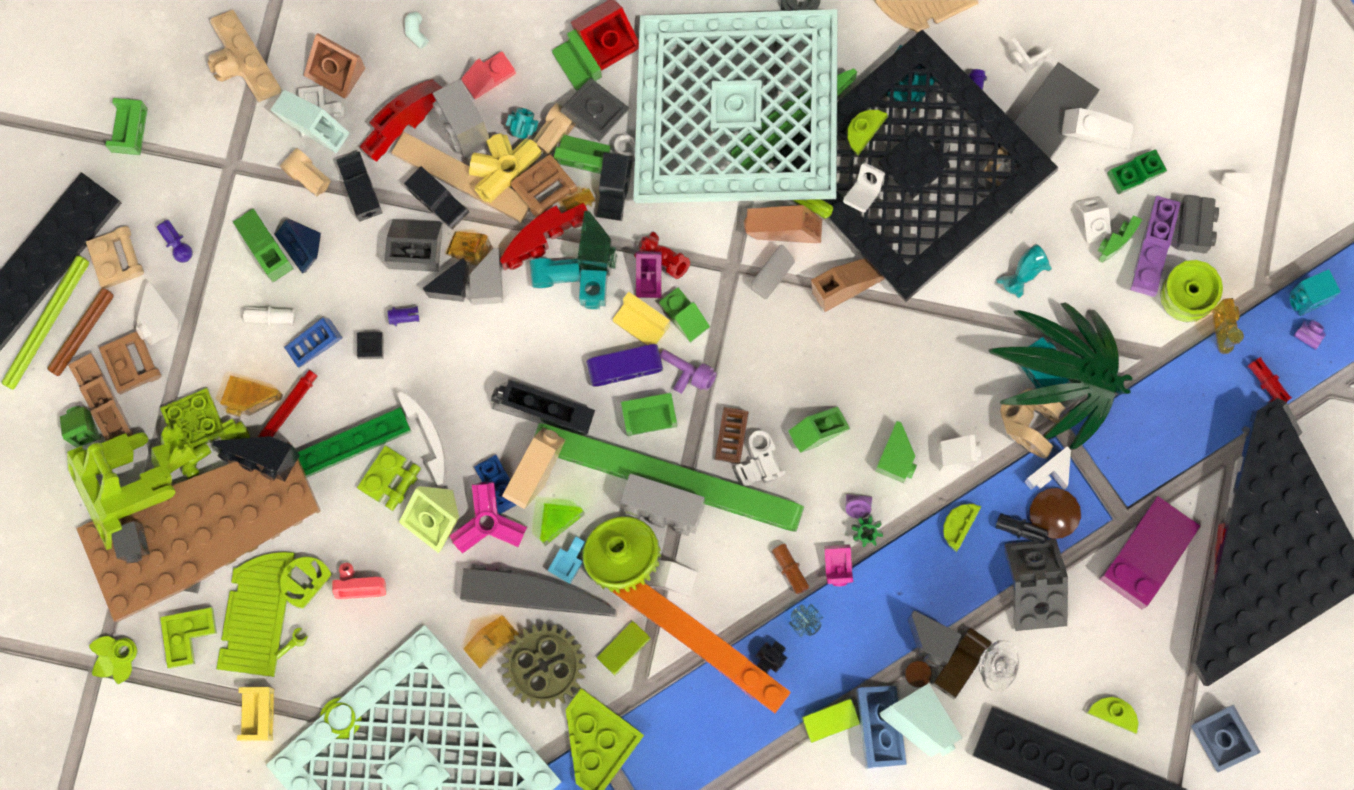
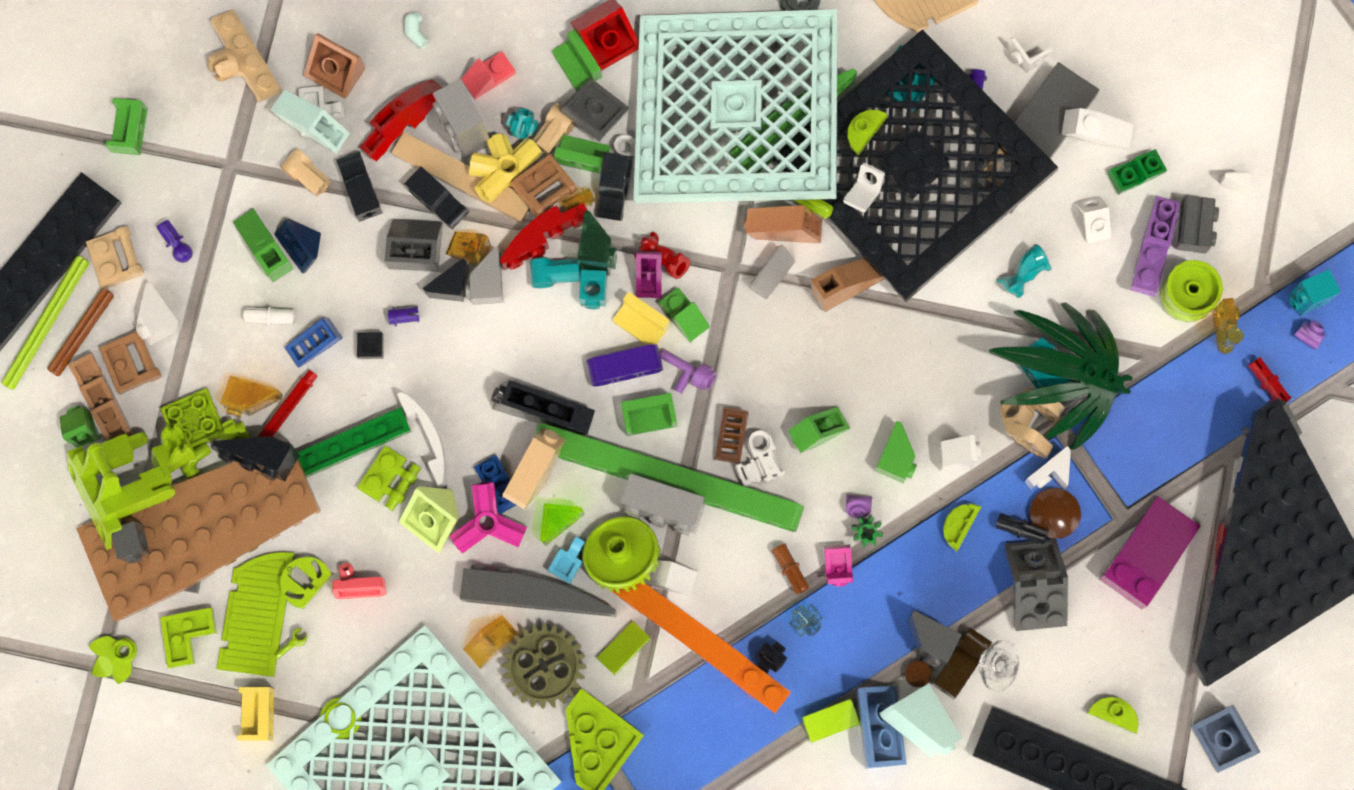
(1115, 243): bright green slope -> none

